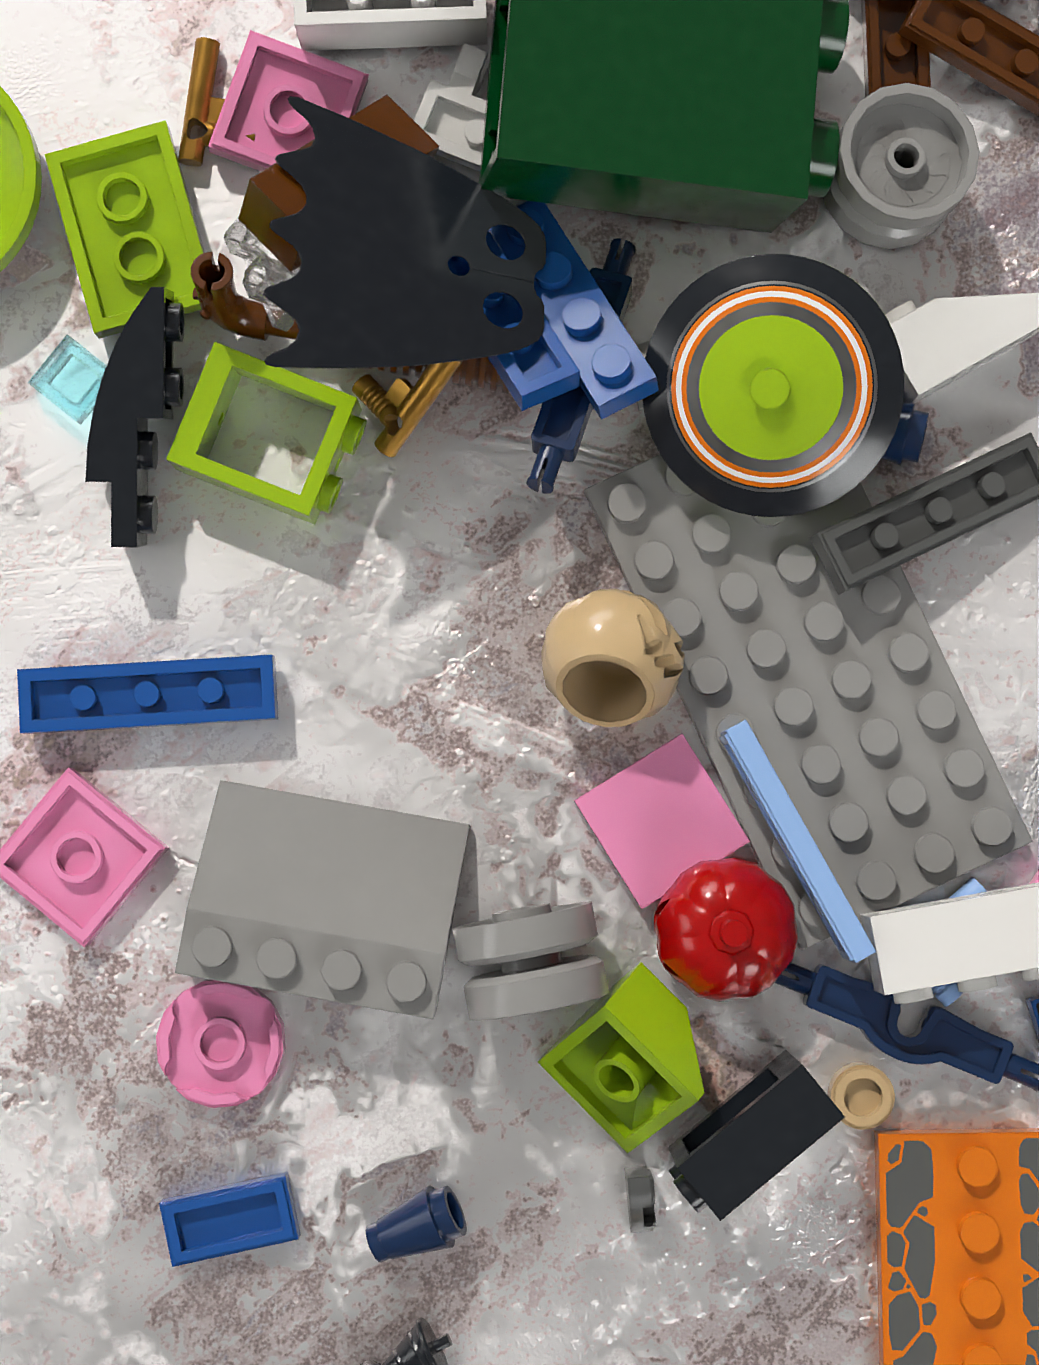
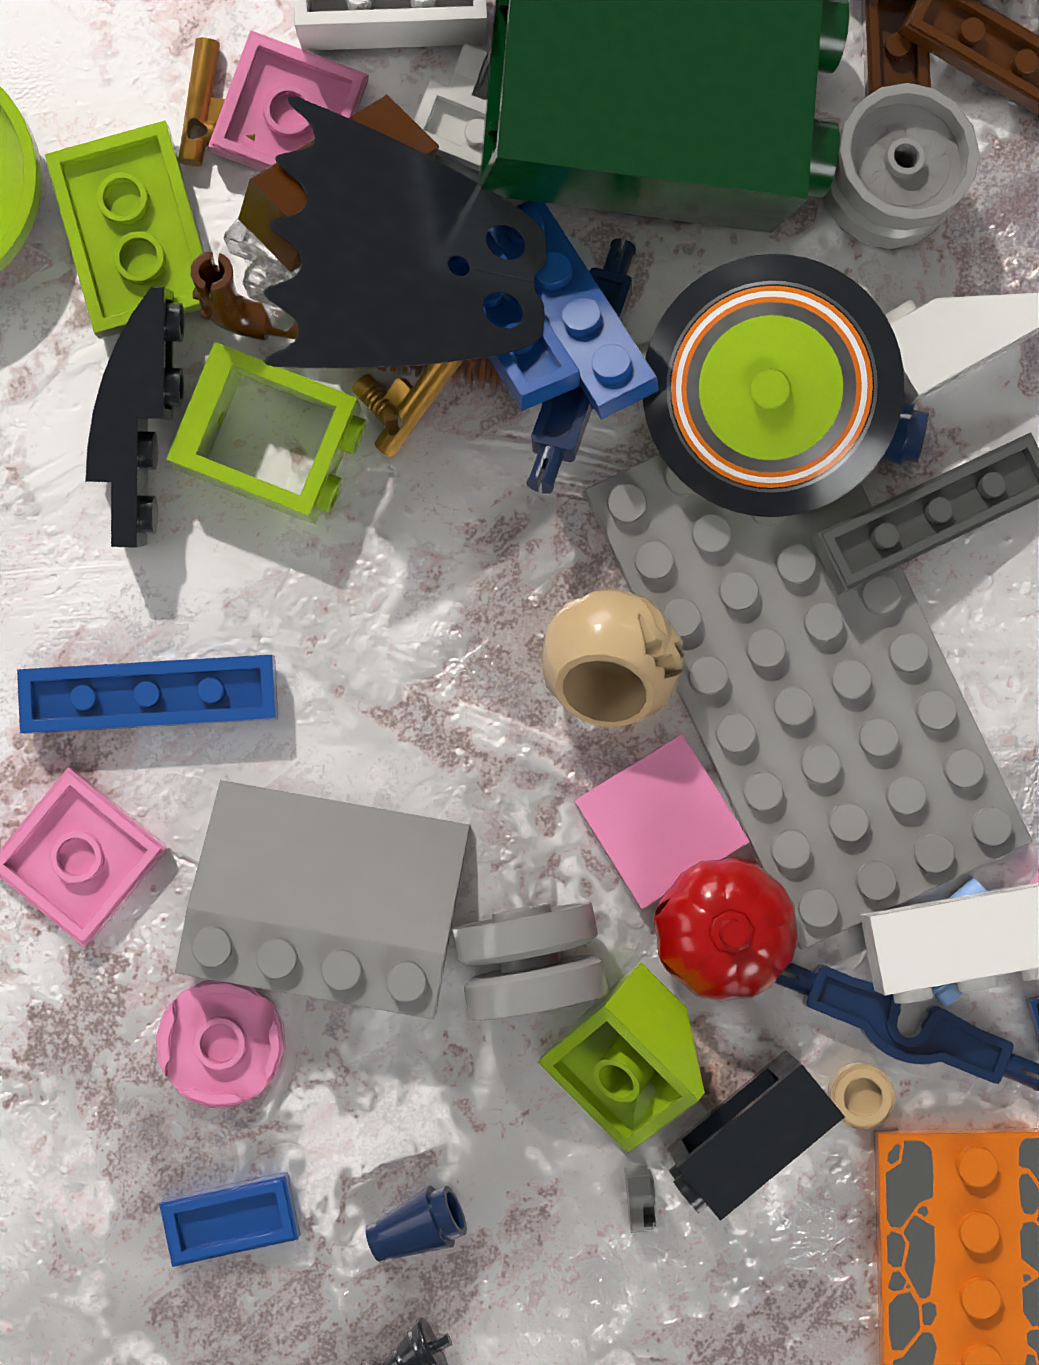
(70, 379): clear light blue tile -> none
(796, 842): light blue tile -> none

